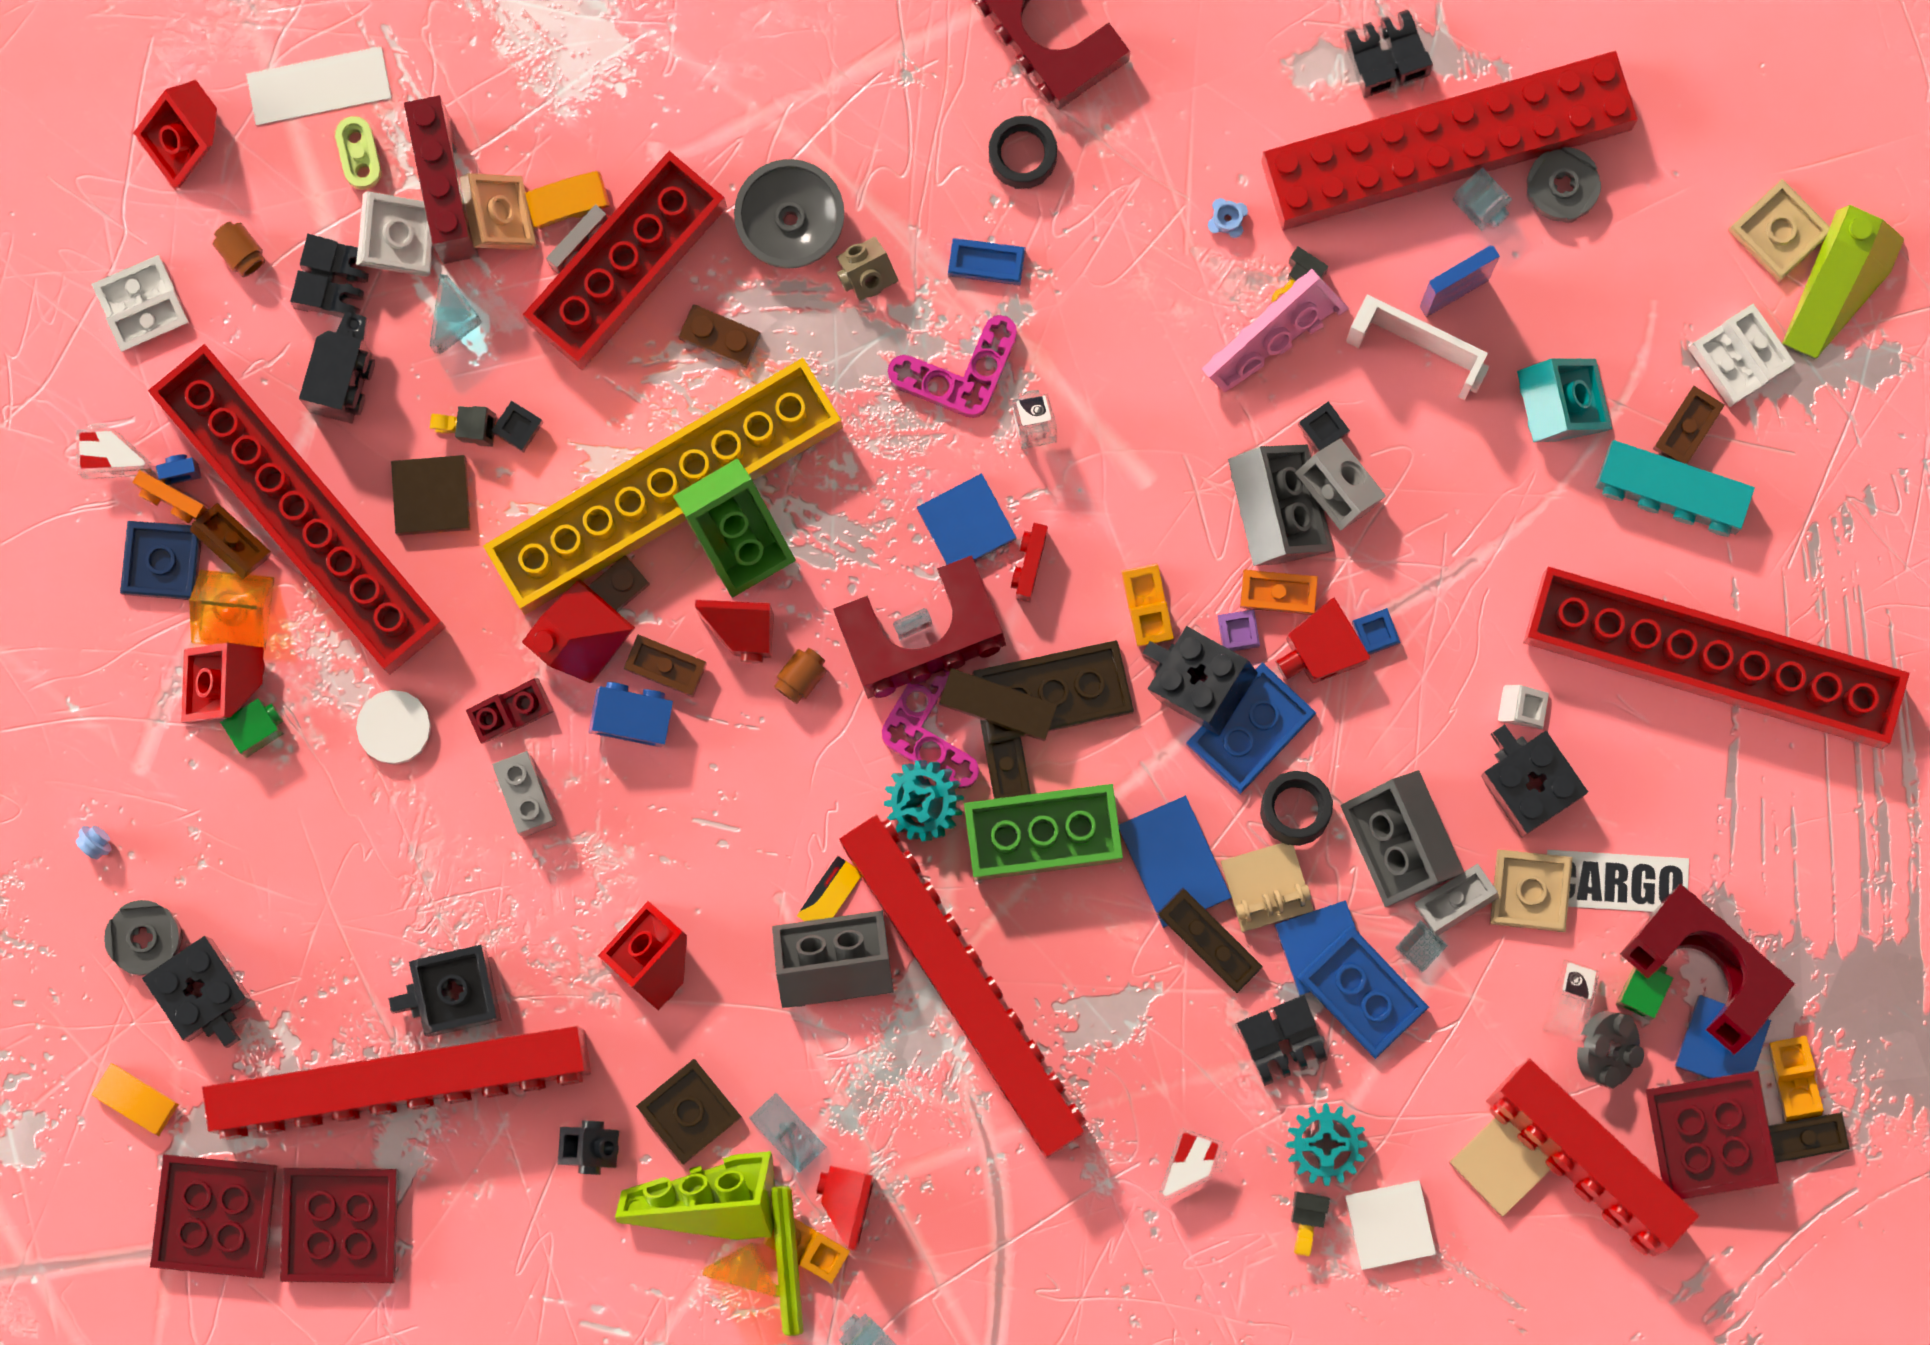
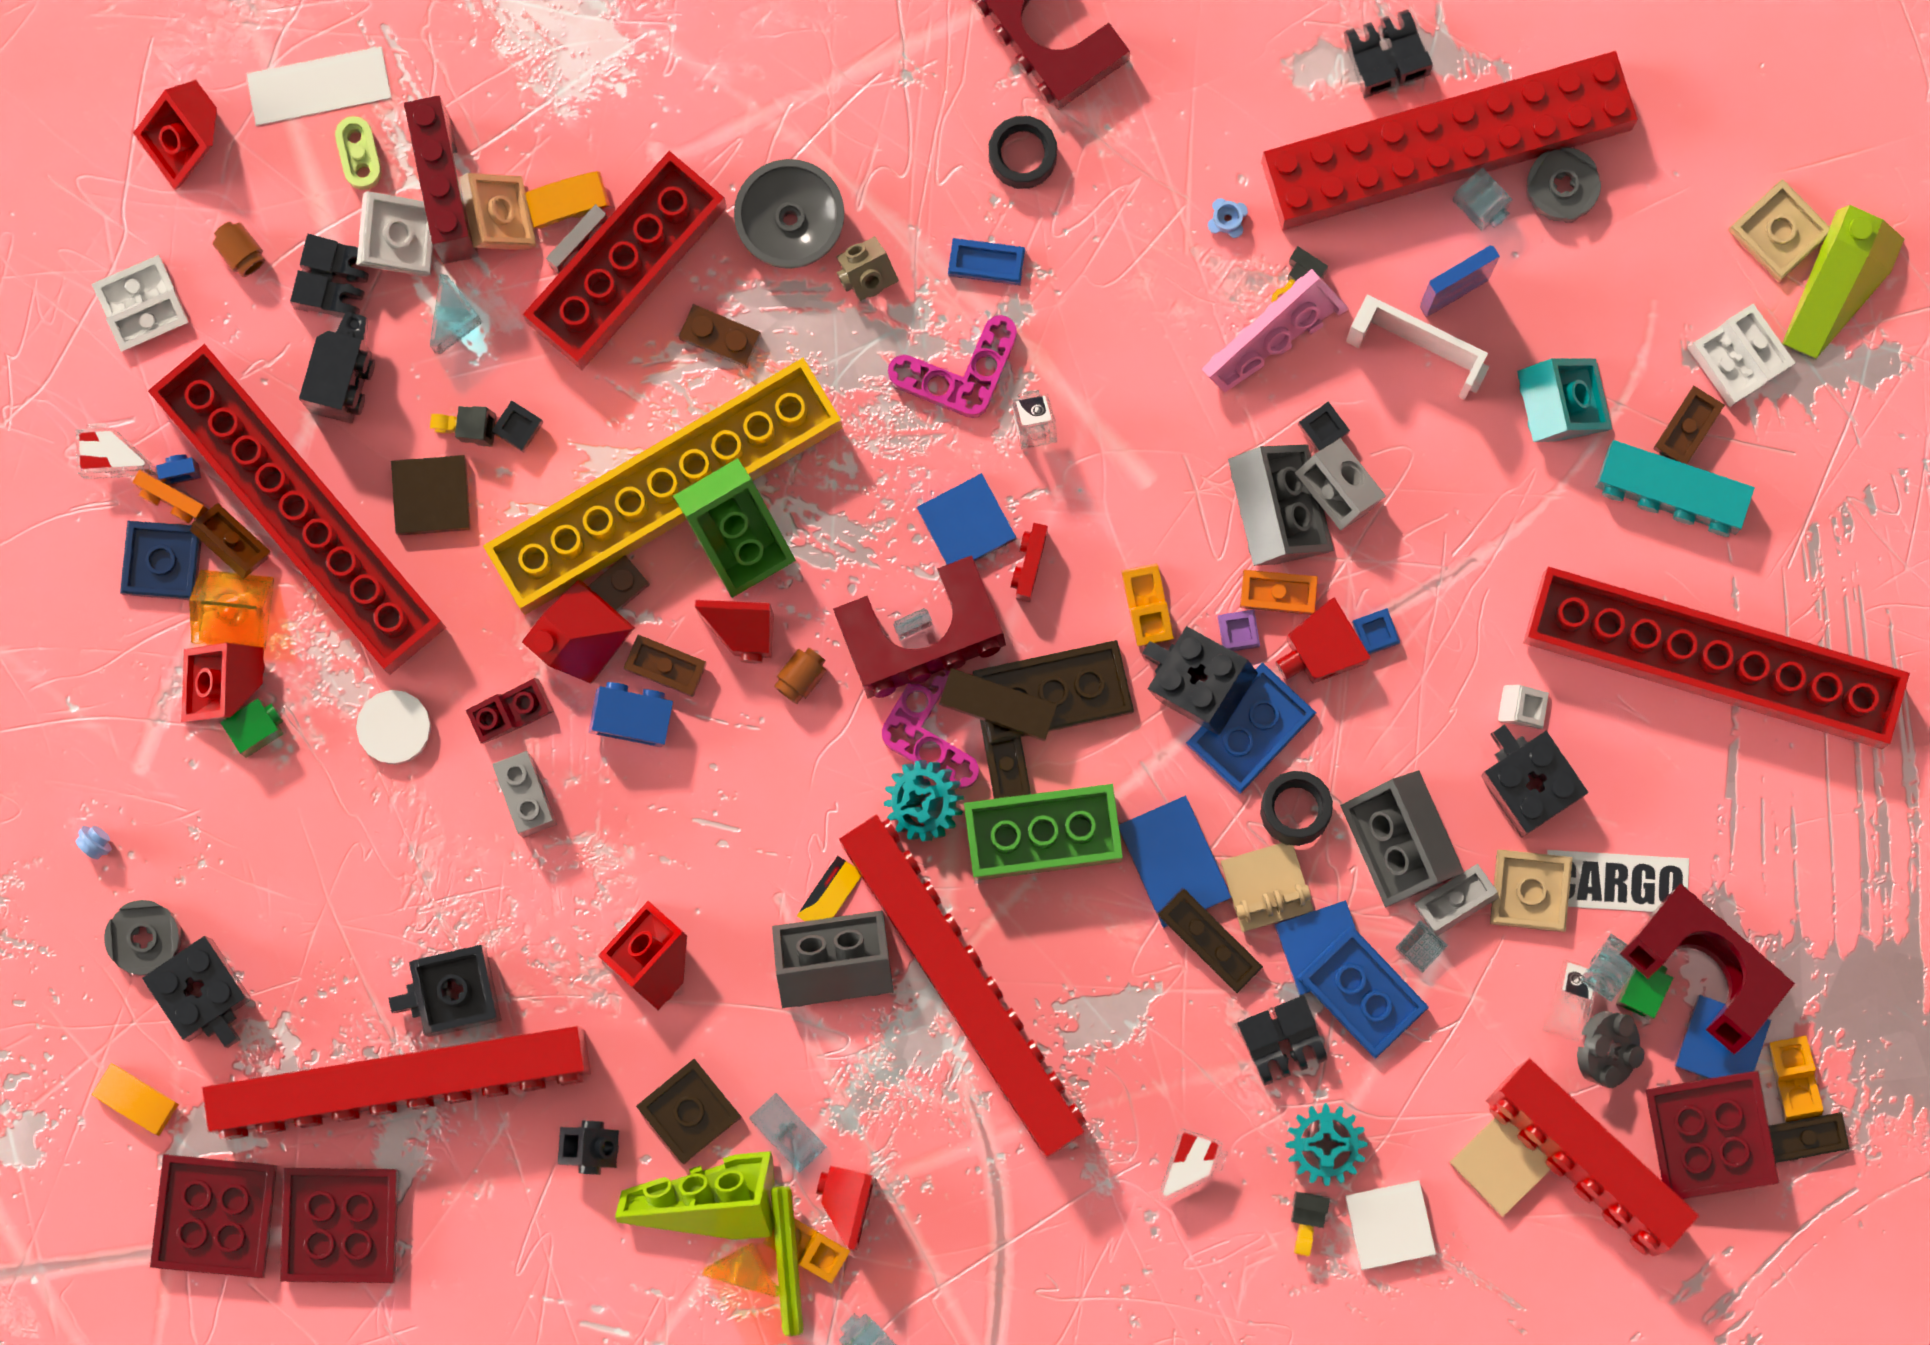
(1608, 969): none -> clear light blue brick

